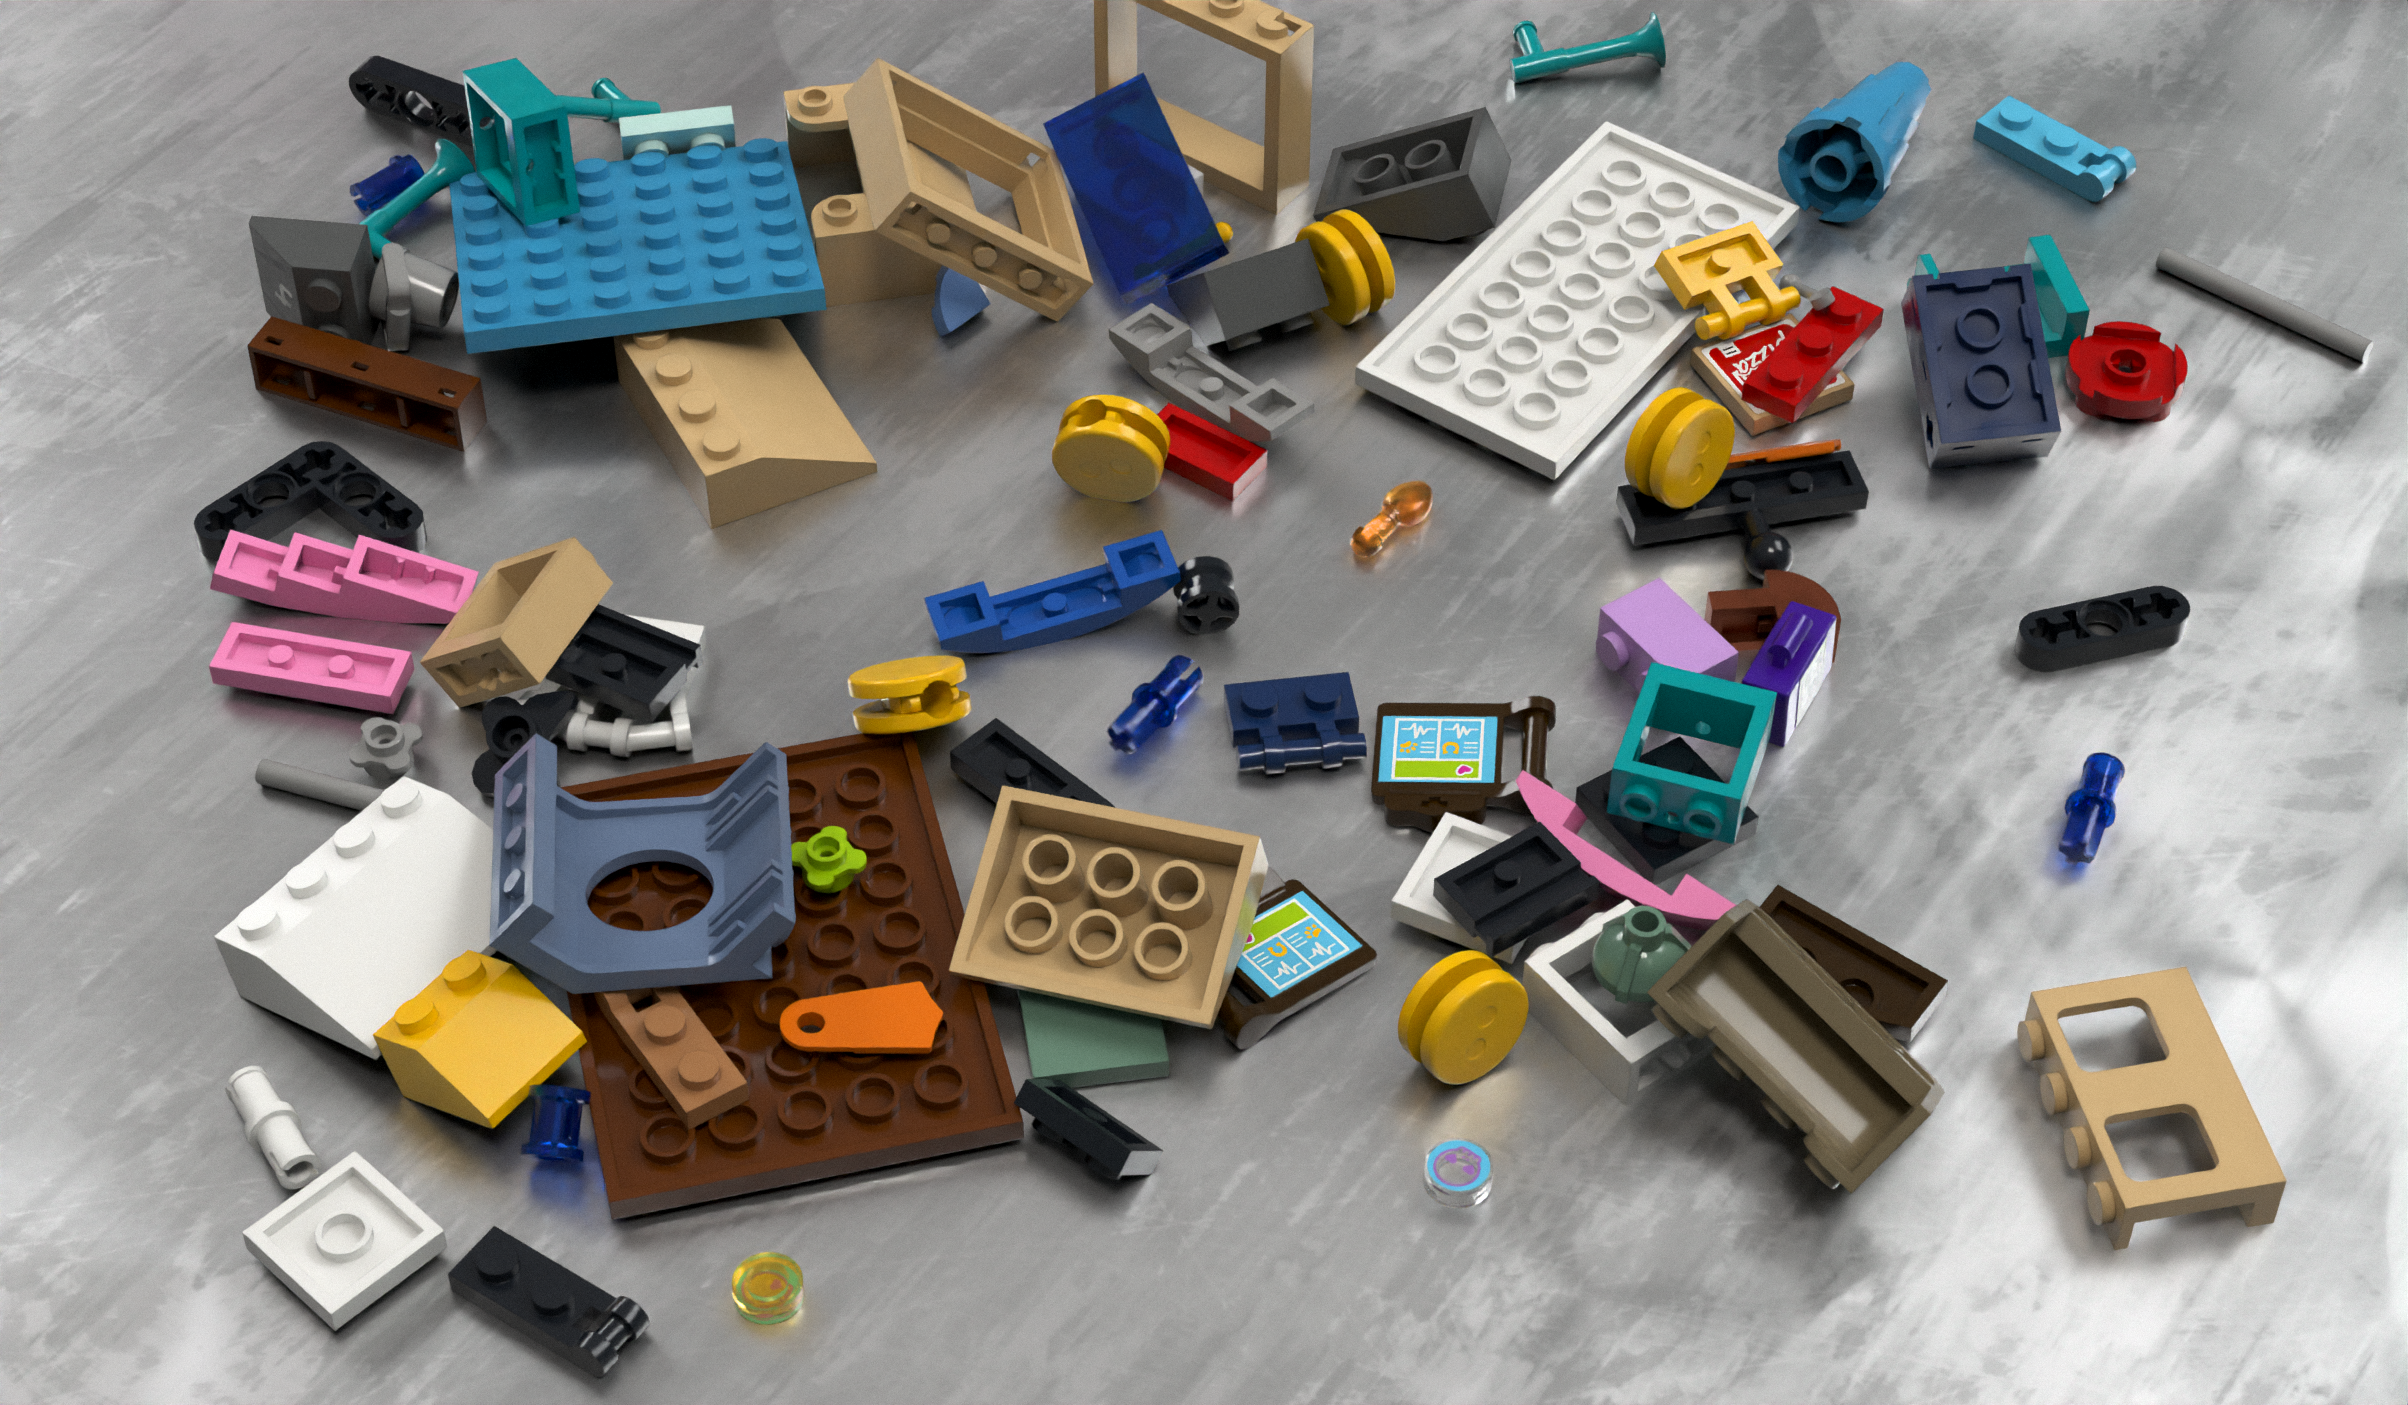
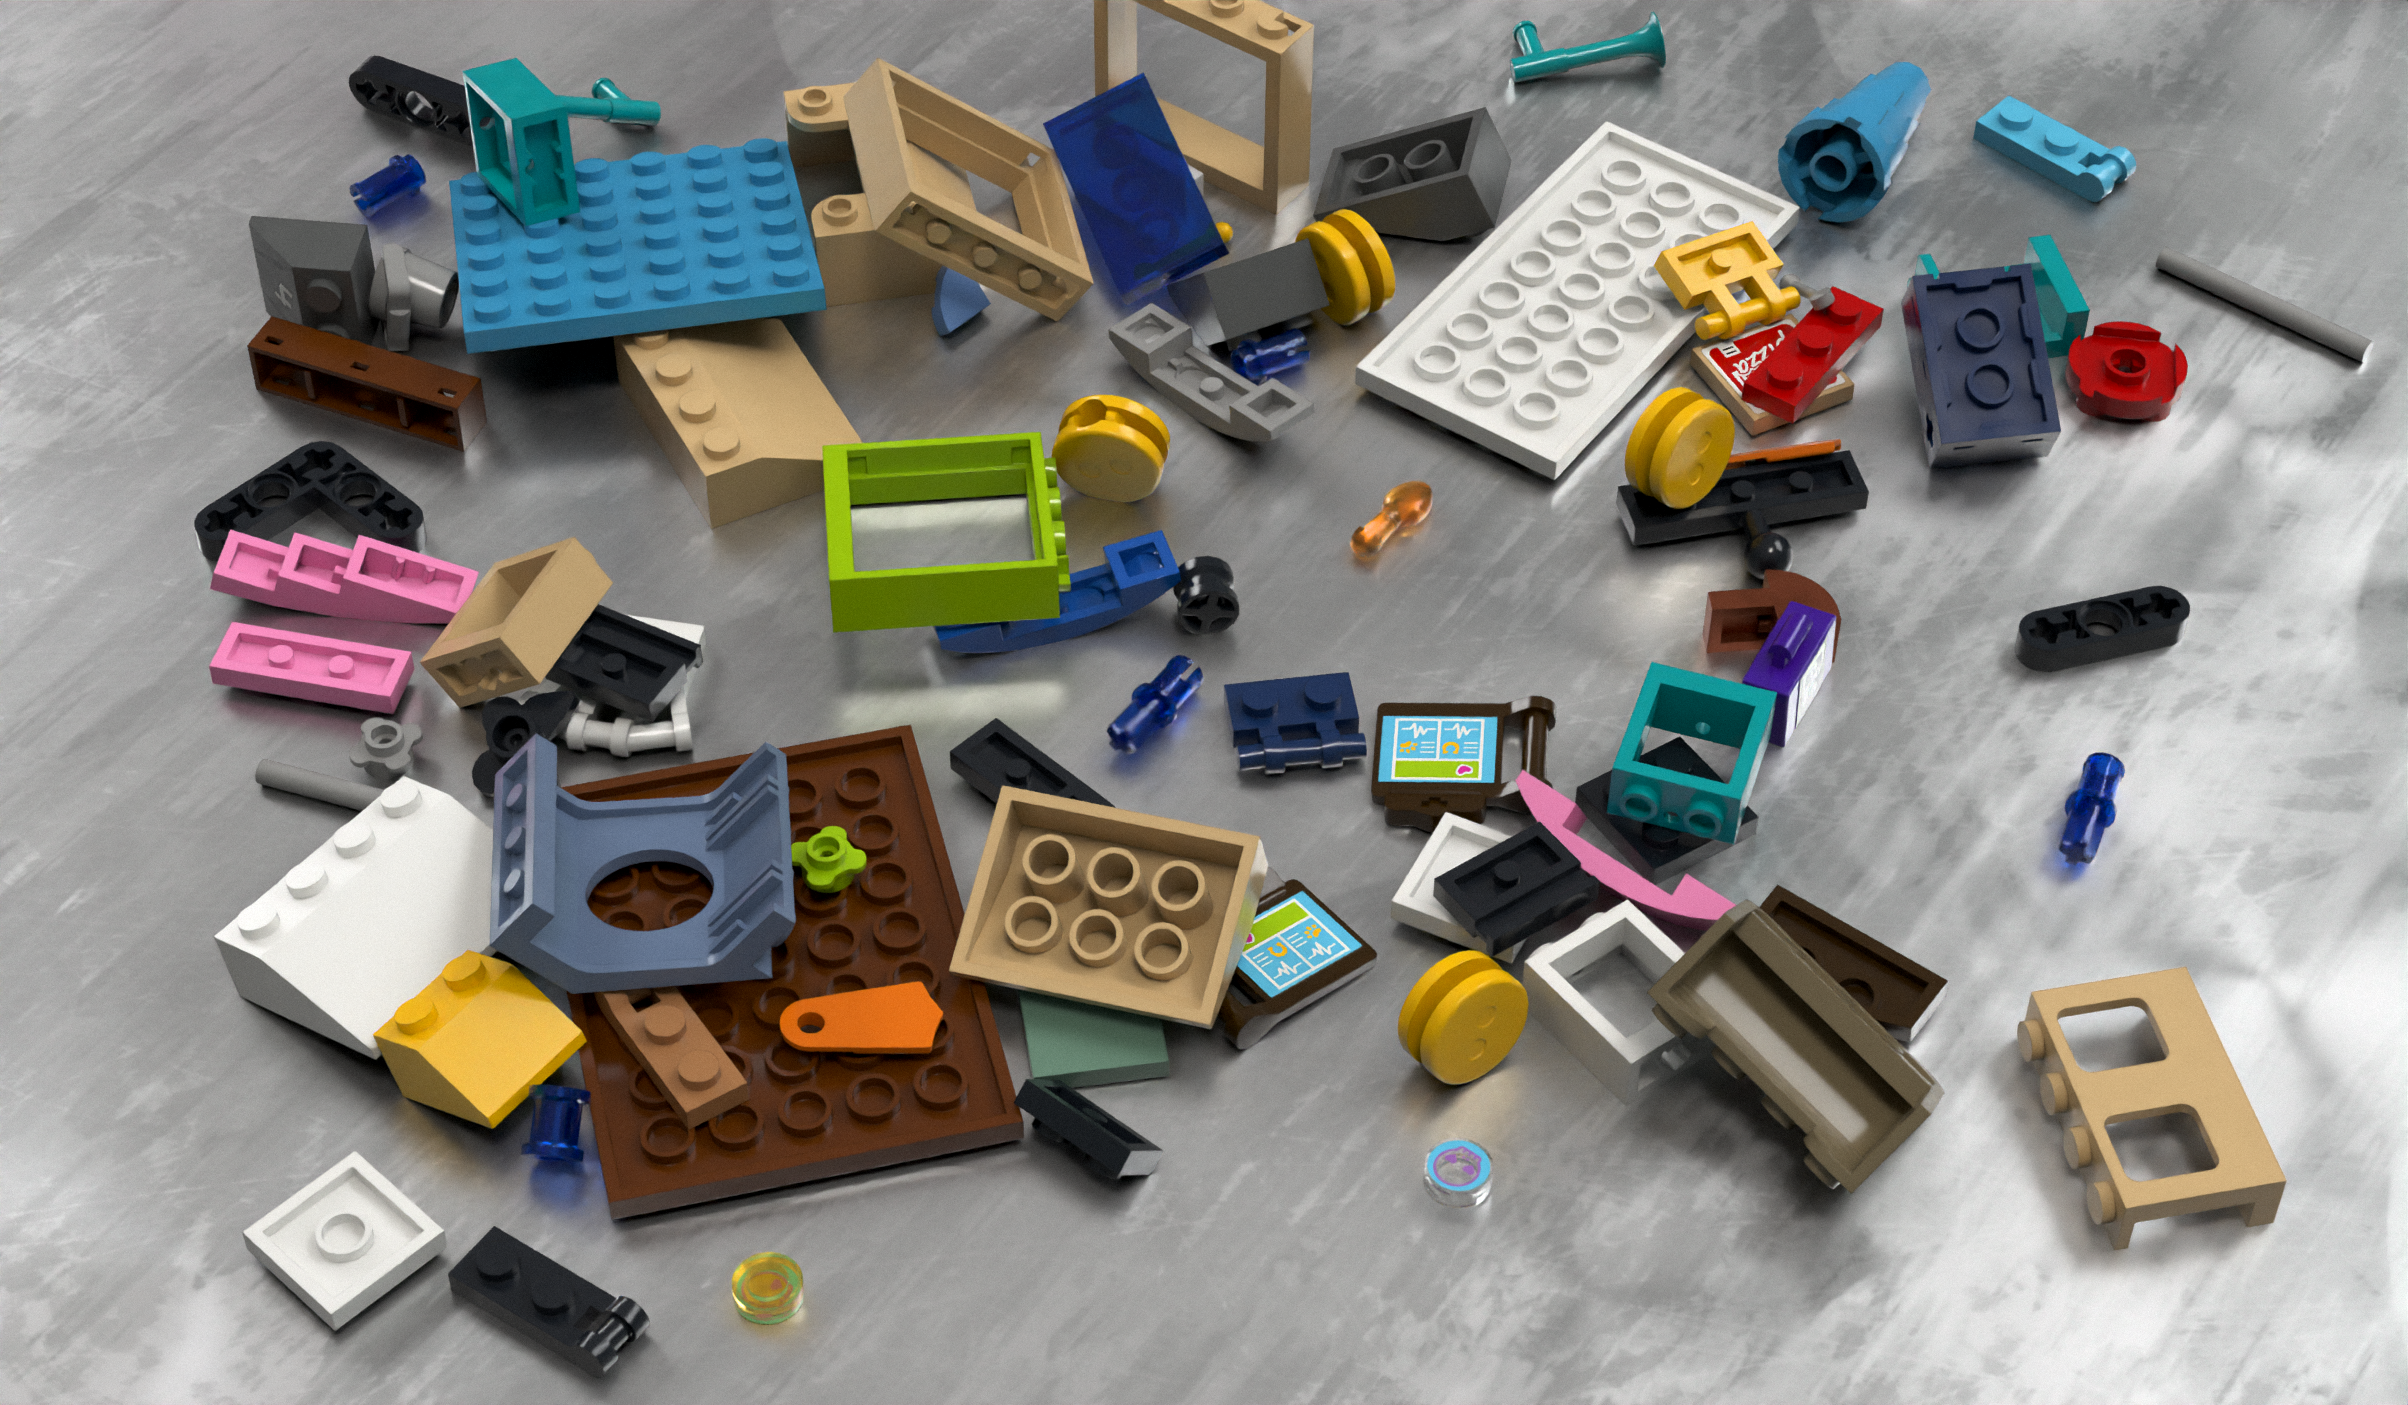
(273, 1127): white pin -> none
(448, 168): teal piece -> none
(677, 131): light aqua plate -> none
(912, 694): yellow head -> none
(952, 592): none -> lime window
(1210, 454): red tile -> none
(1260, 359): none -> clear blue pin
(1636, 953): sand green piece -> none
(1660, 629): lavender brick -> none

